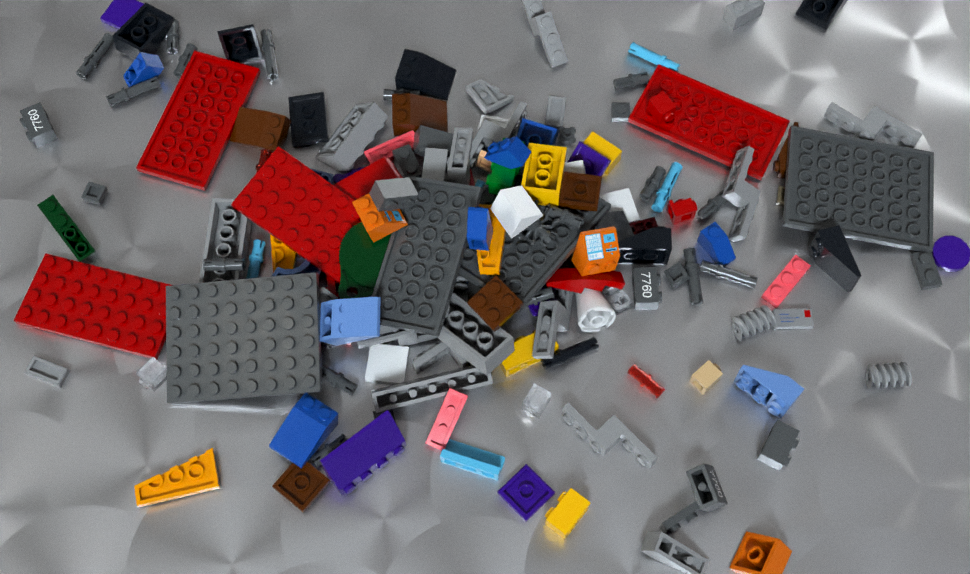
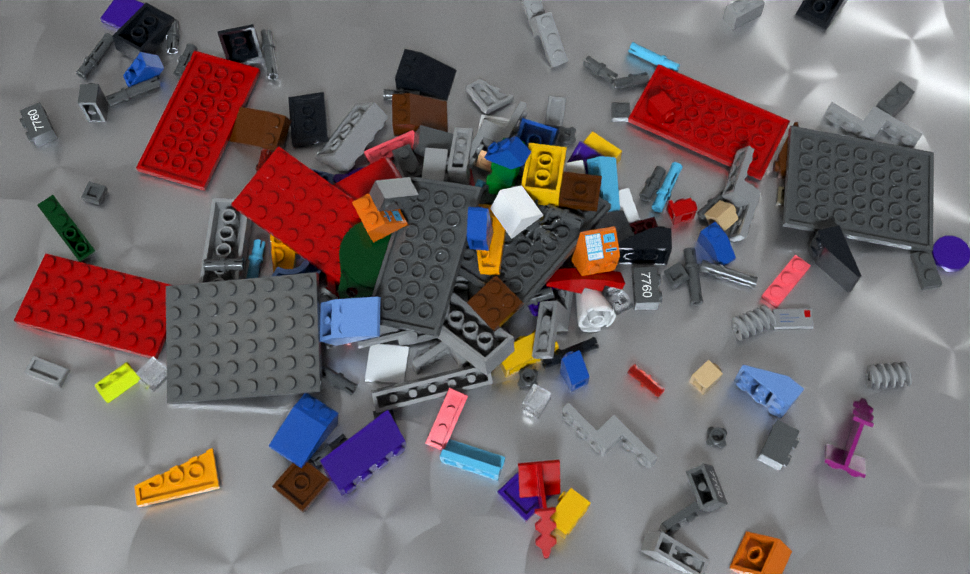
(93, 102): none -> dark grey brick
(117, 382): none -> neon yellow slope
(524, 373): none -> dark grey plate
(540, 480): none -> red piece
(574, 370): none -> blue slope
(600, 69): none -> dark grey pin
(606, 168): none -> medium azure panel
(720, 432): none -> dark grey plate
(723, 214): none -> tan brick
(845, 459): none -> magenta piece
(896, 99): none -> dark grey brick

